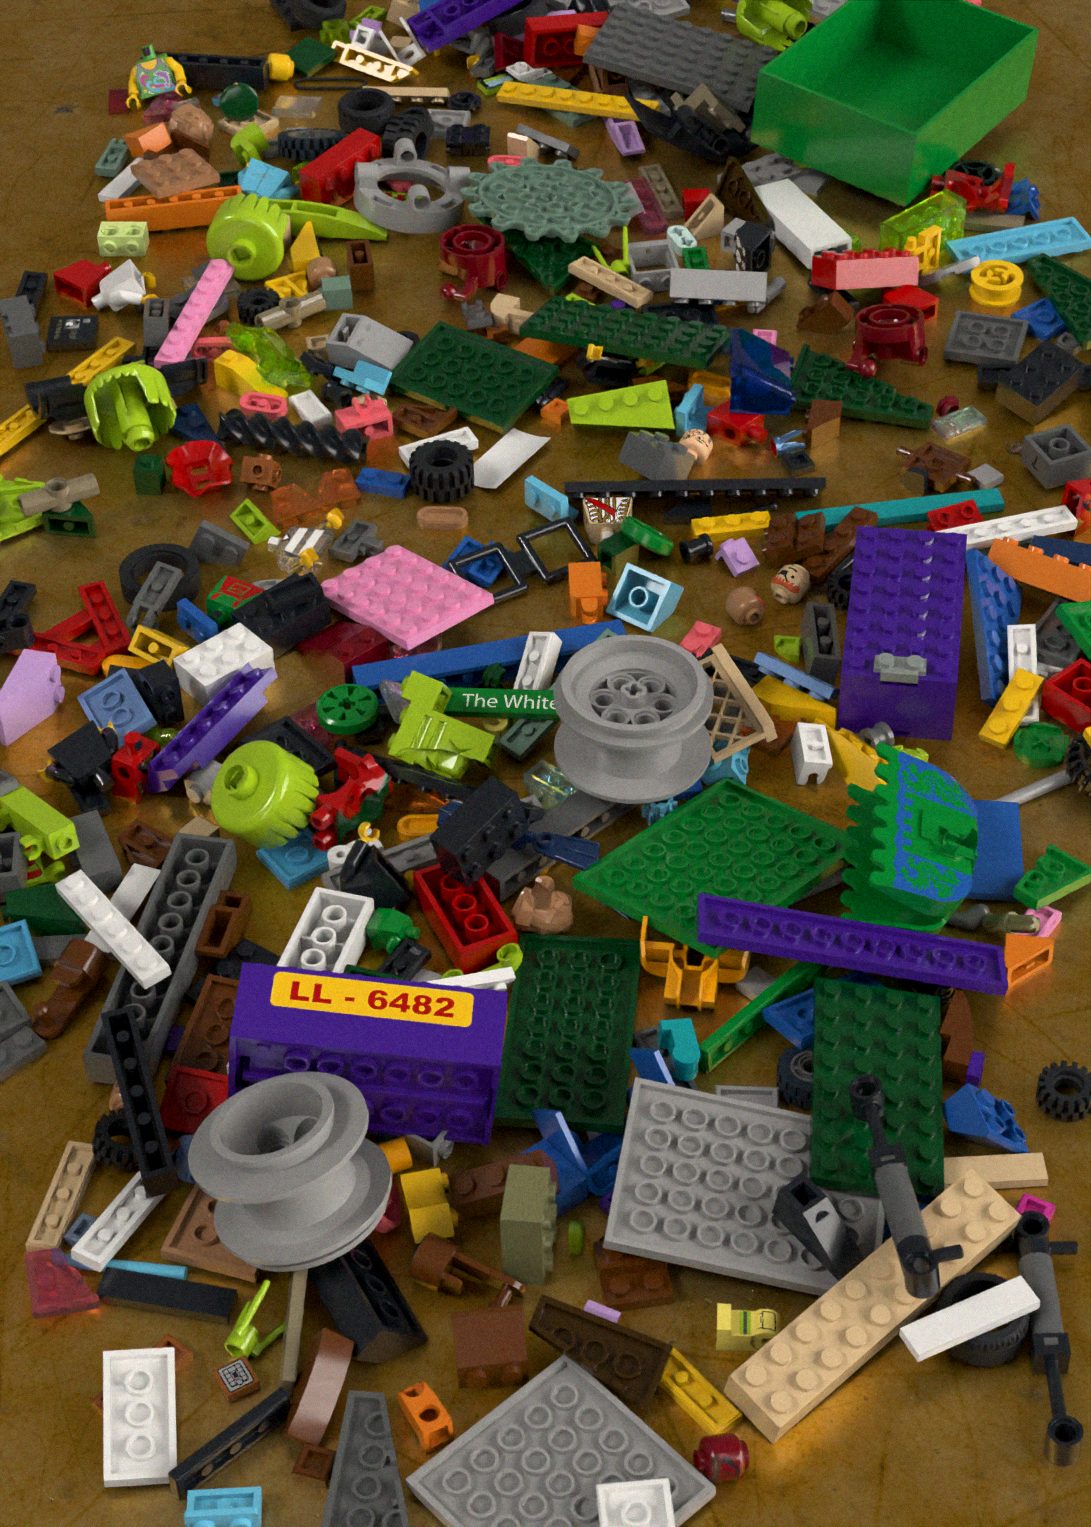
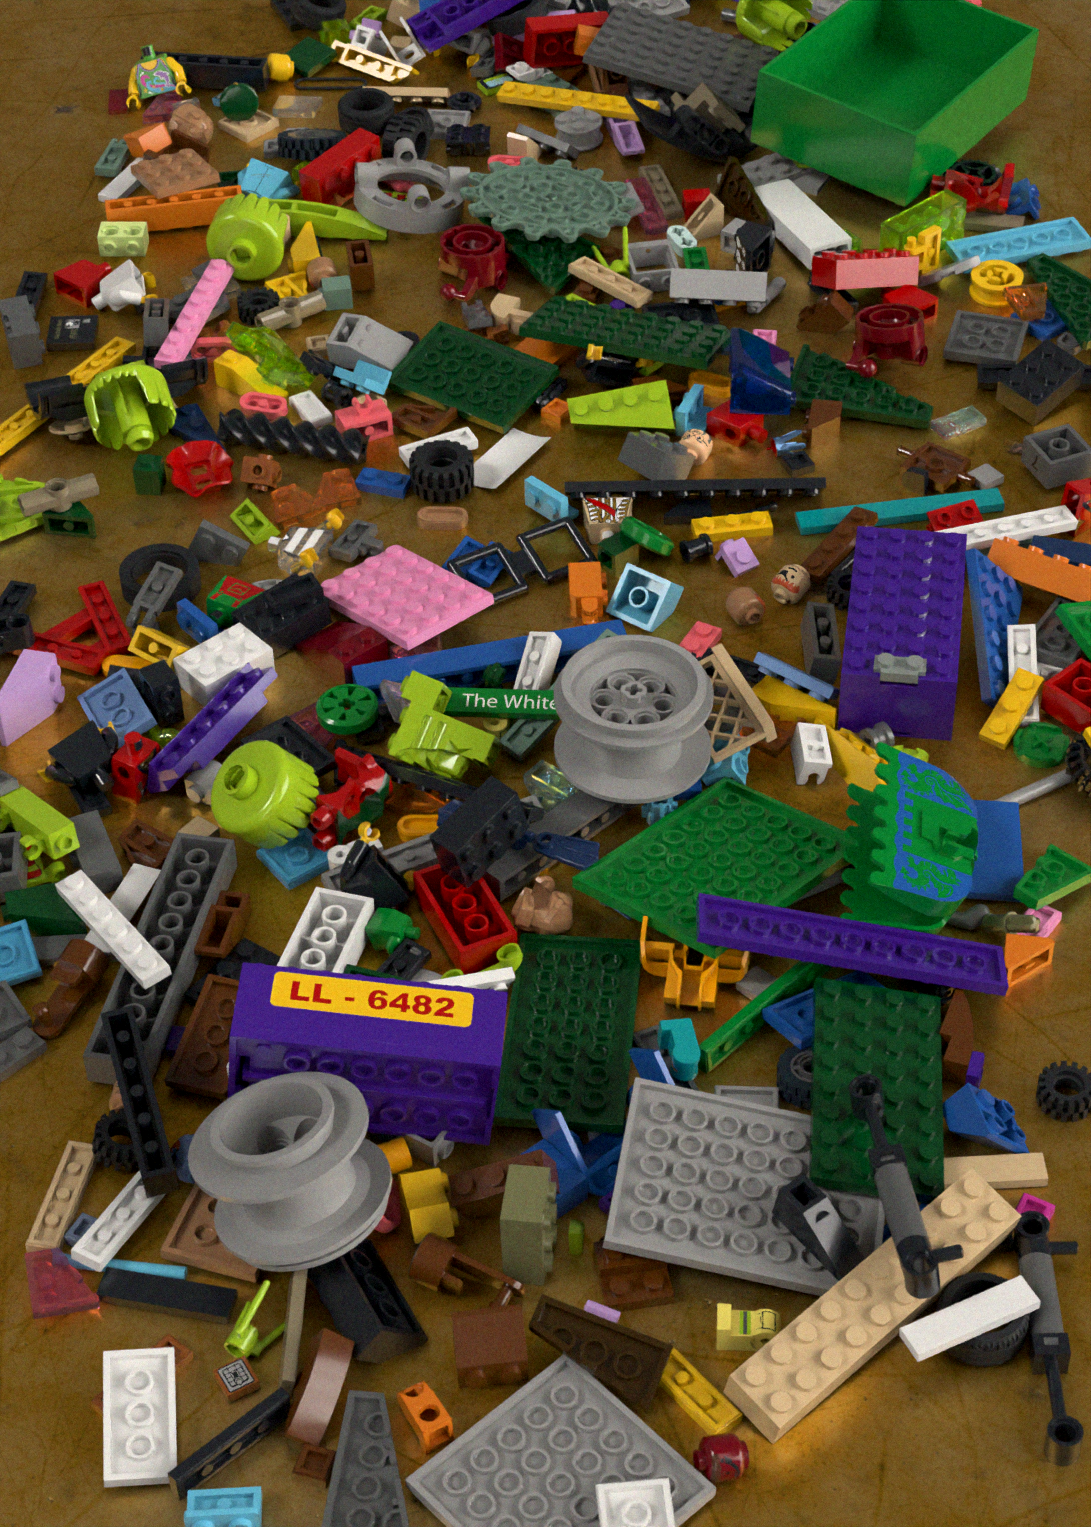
(190, 1098): red plate -> none
(249, 143): lime brick -> none
(579, 128): none -> light grey wheel
(788, 647): lime tile -> none
(793, 538): reddish brown plate -> none
(947, 405): dark red plate -> none
(1027, 300): none -> clear orange wing

